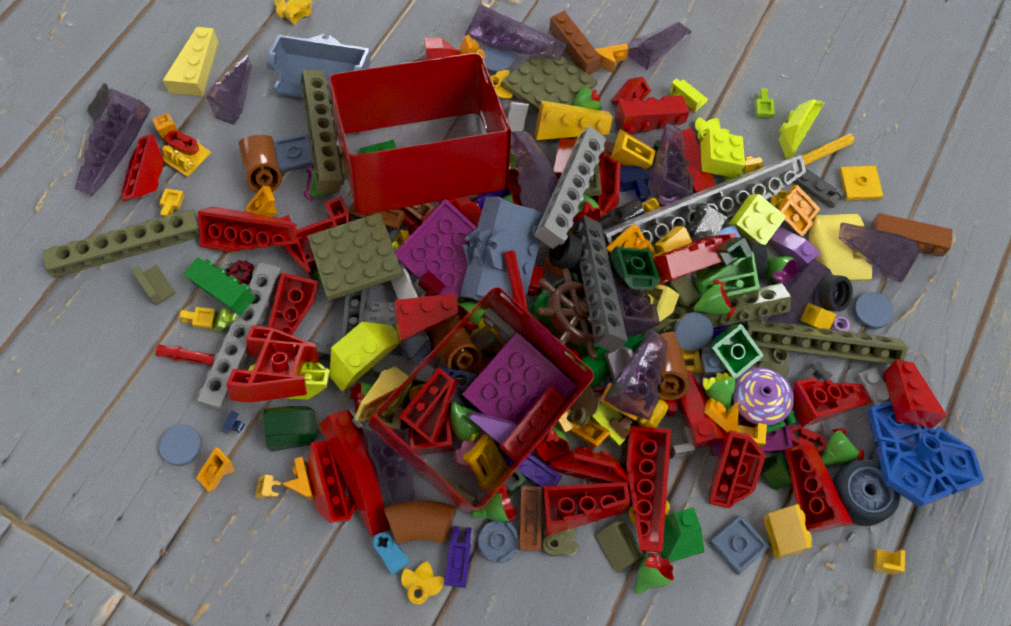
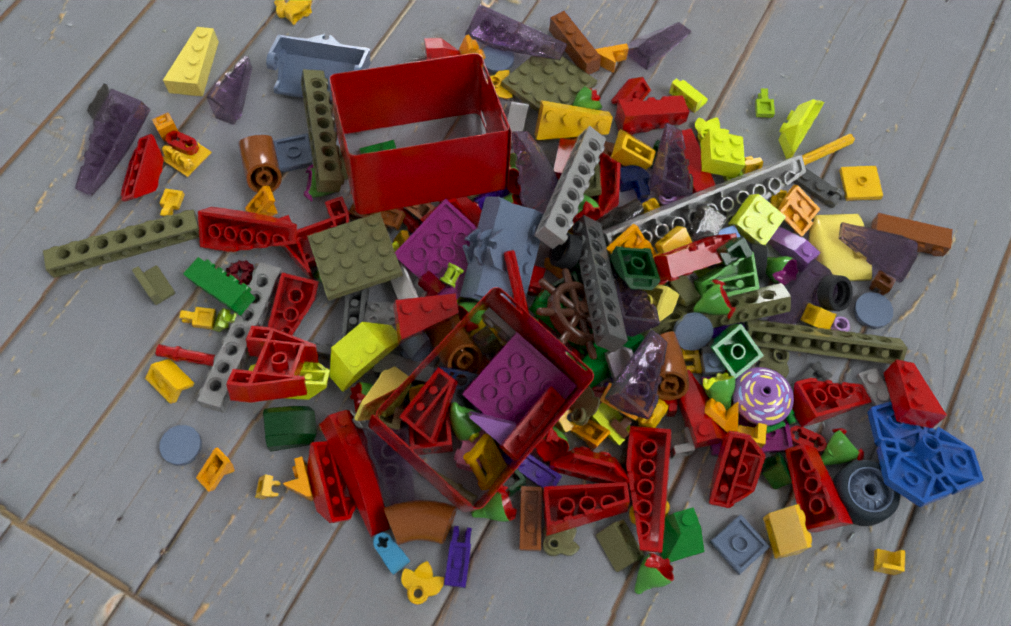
(168, 379): none -> yellow panel
(232, 423): dark blue tile -> none
(451, 275): none -> lime bush
(498, 541): sand blue tile -> none
(883, 282): none -> reddish brown tile

